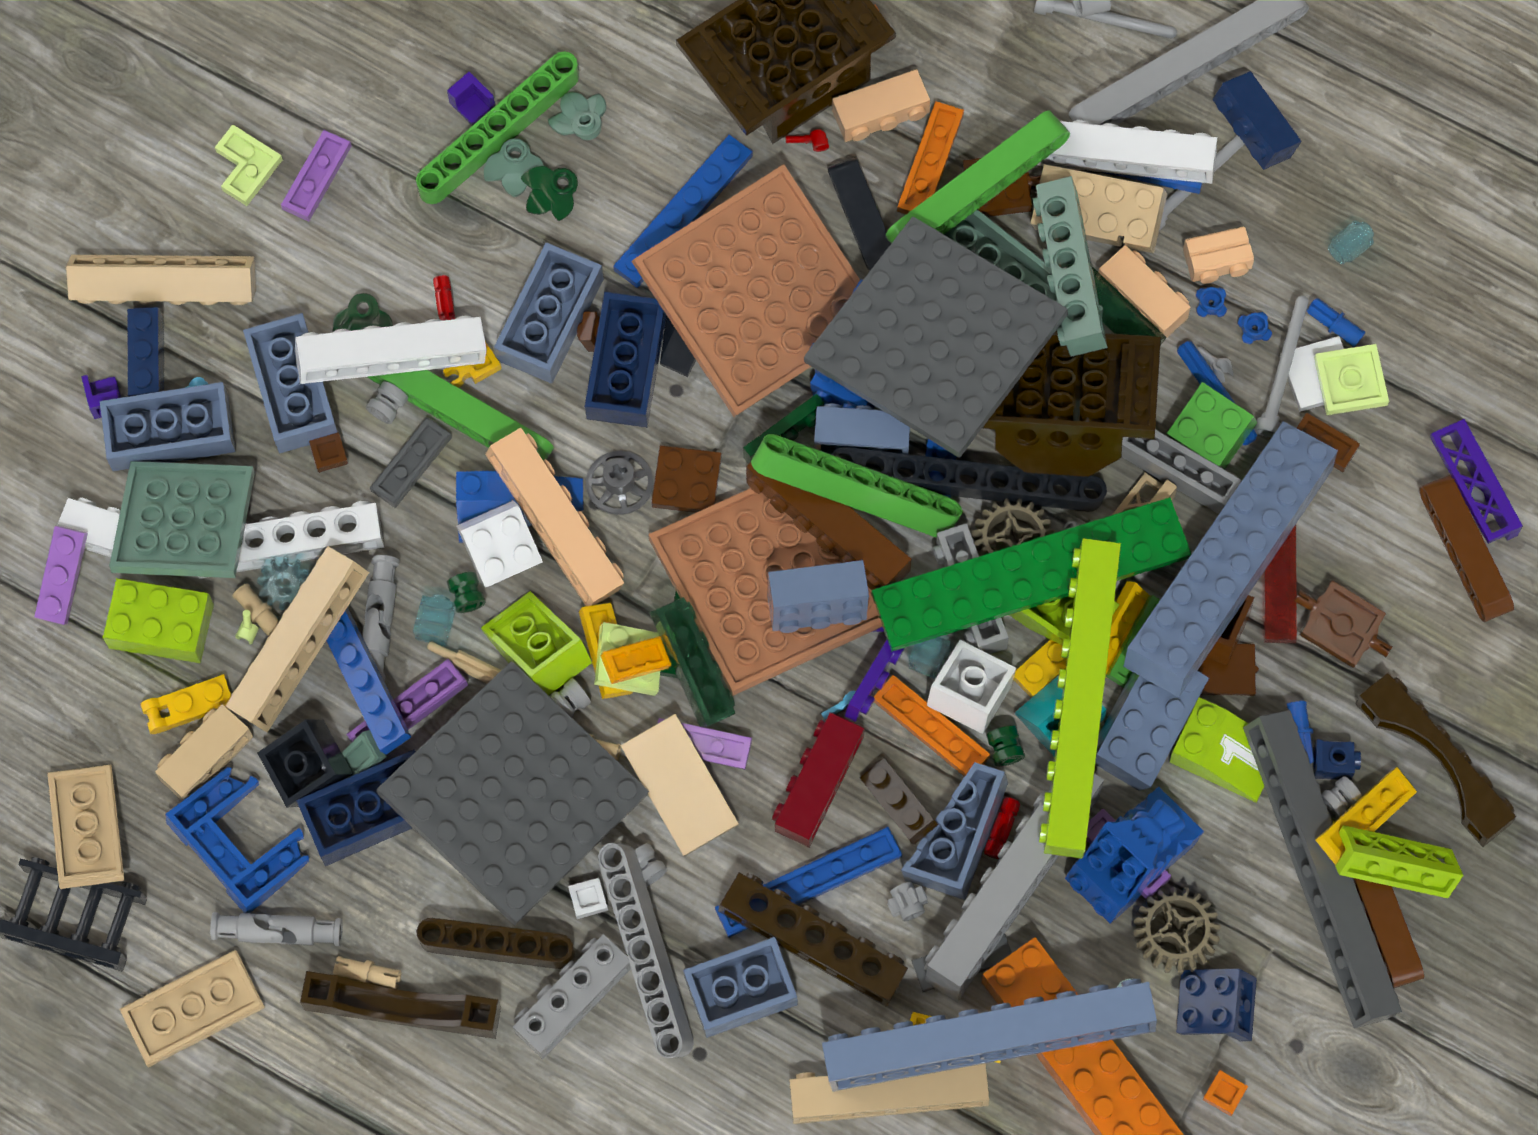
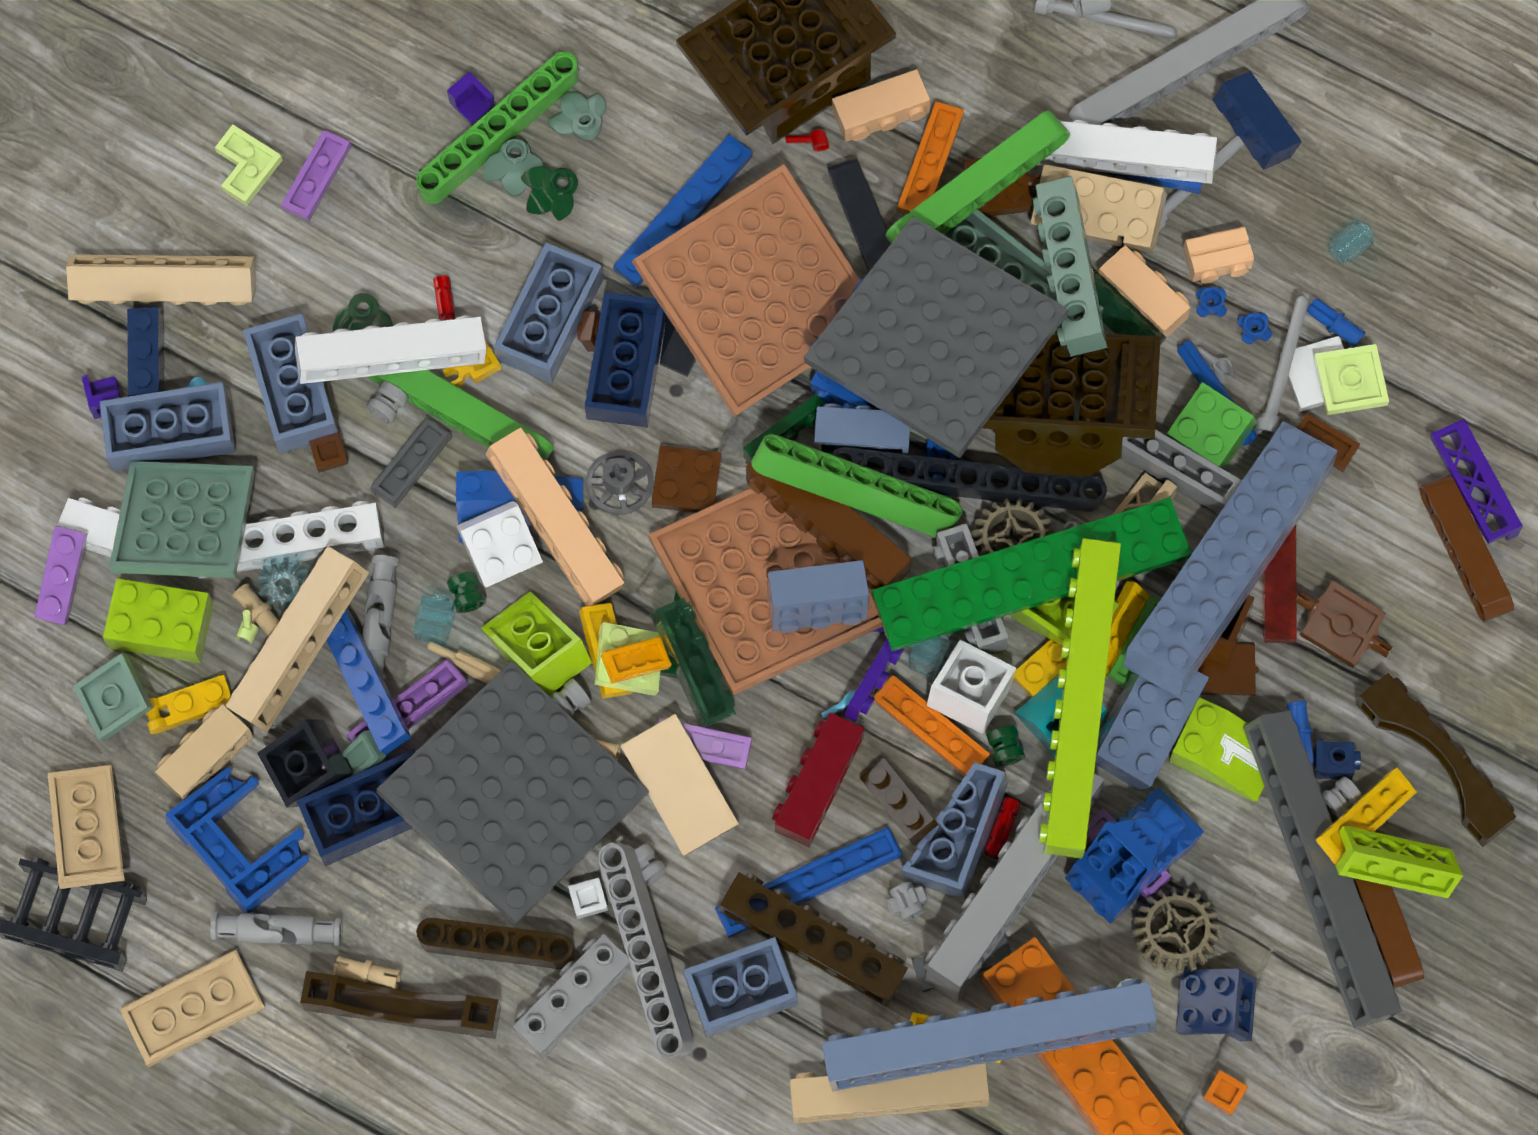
(113, 697): none -> sand green plate

